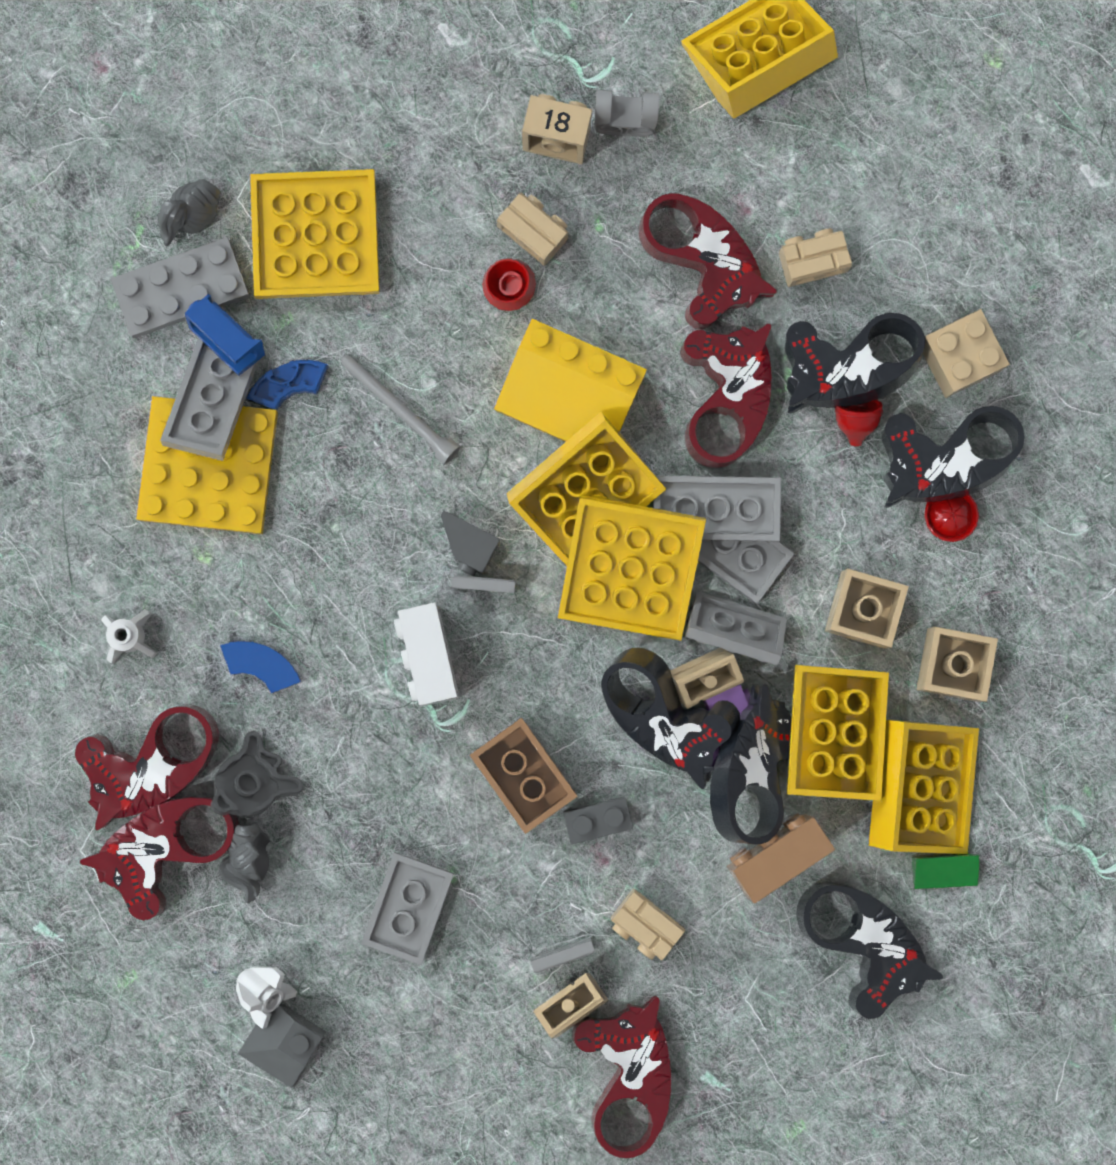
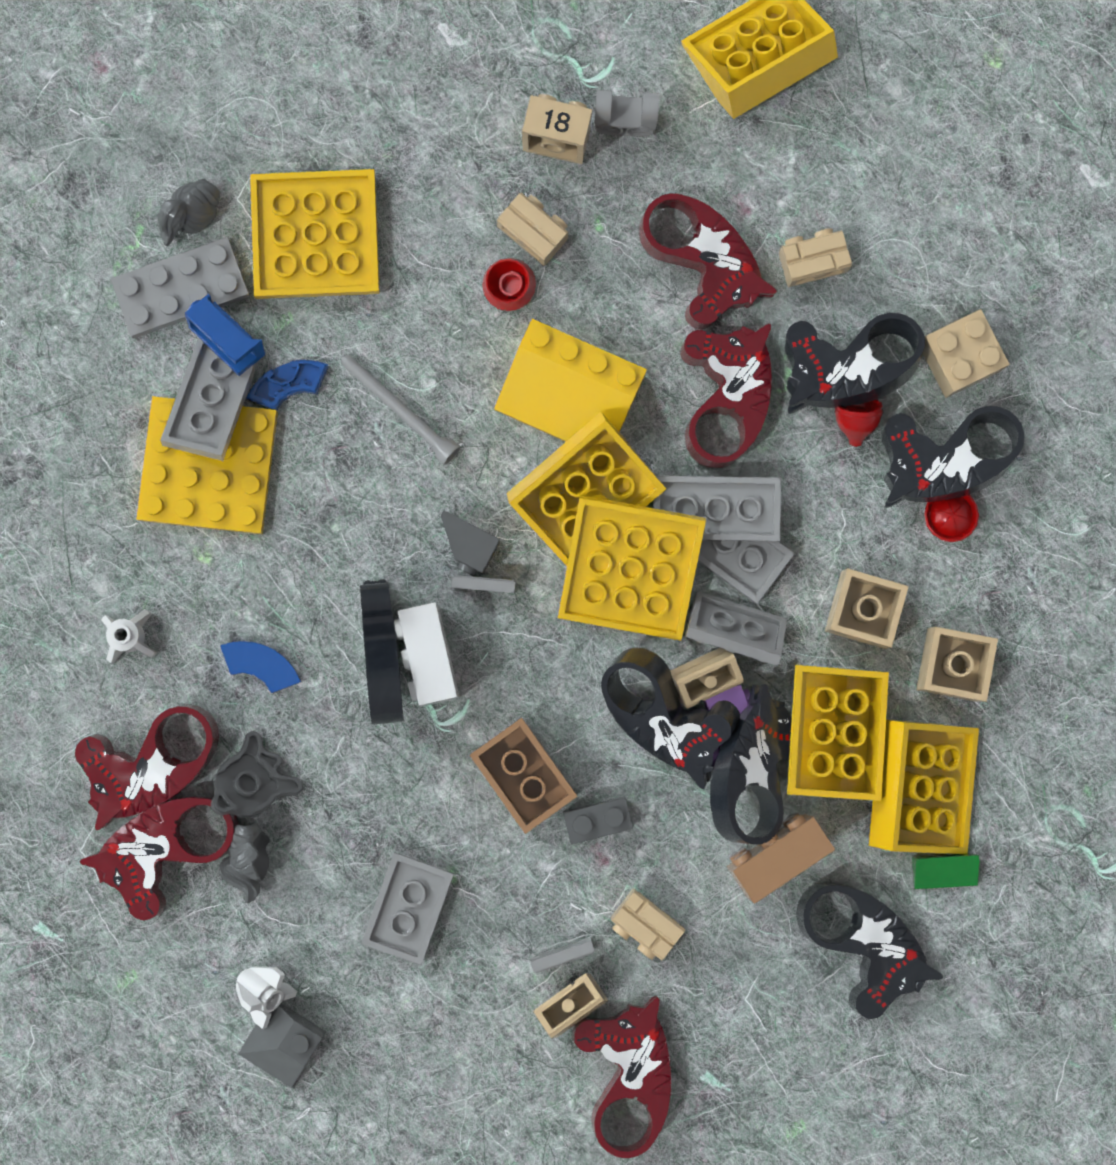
(381, 653): none -> black animal

